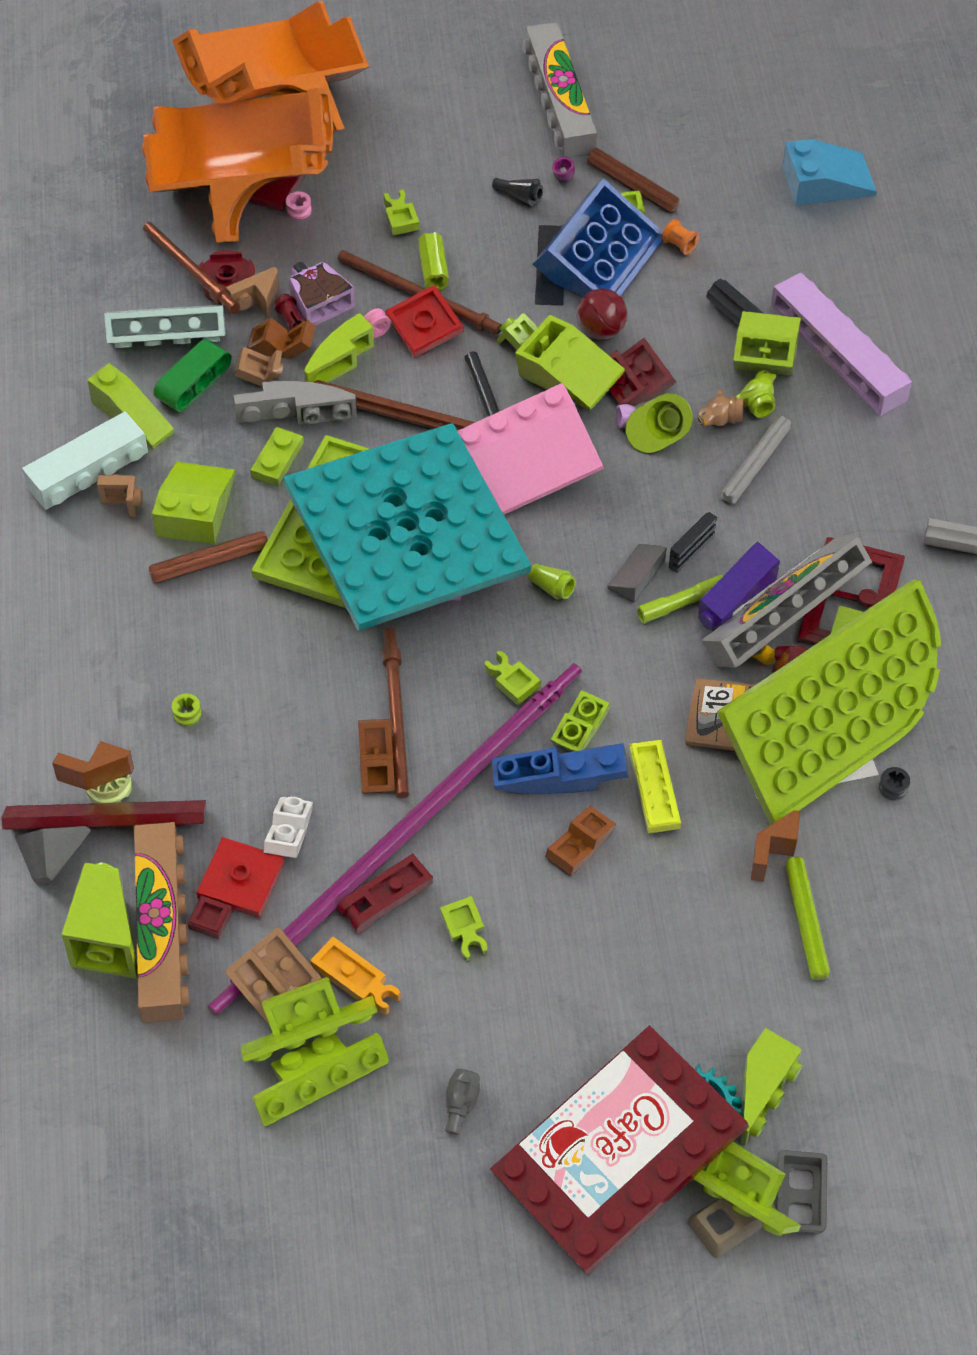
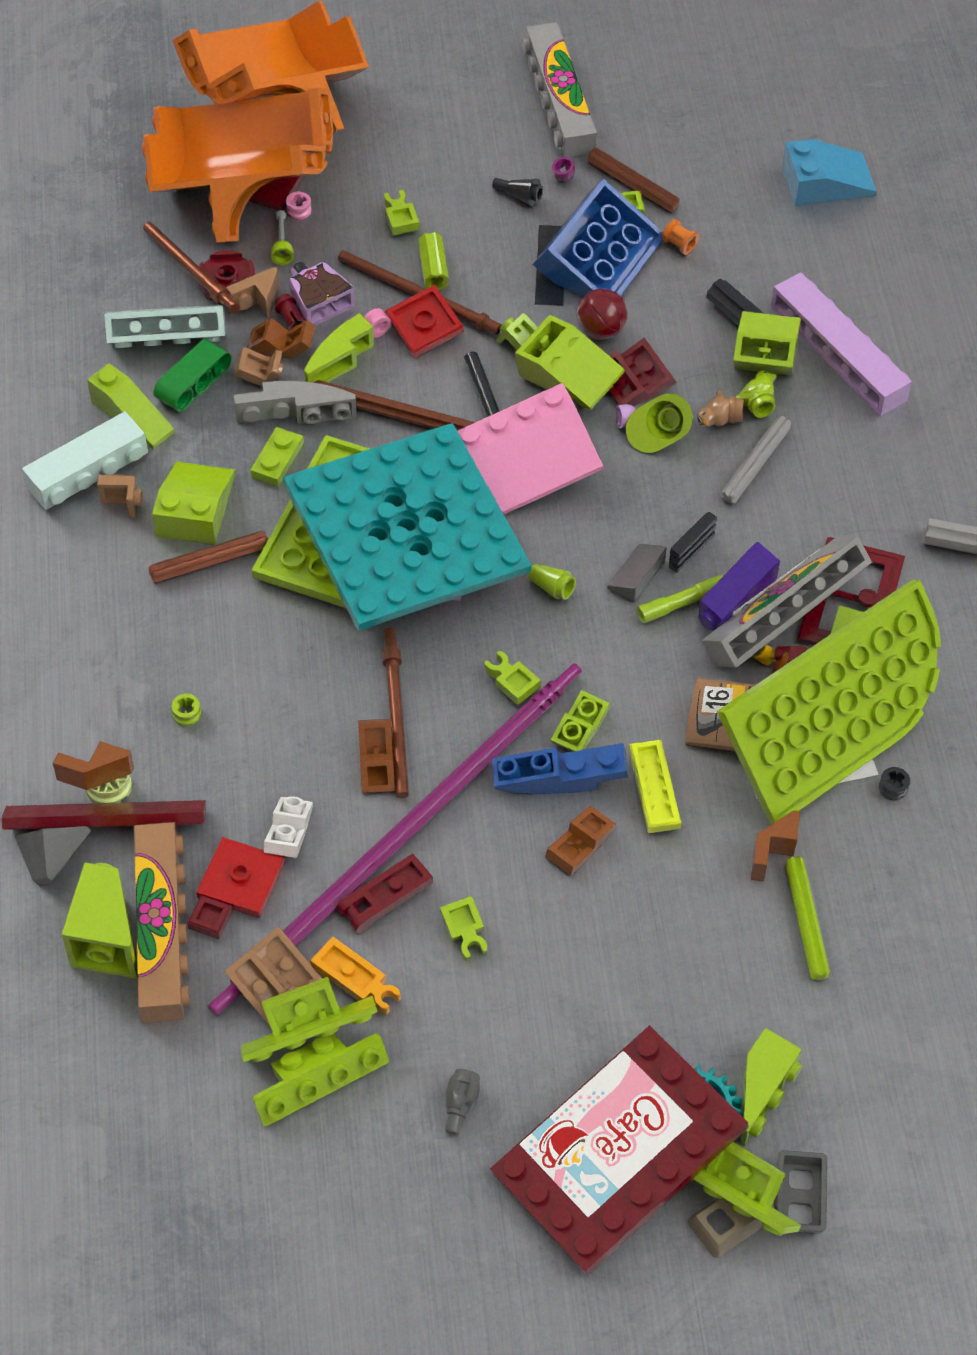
(282, 246): none -> lime hinge

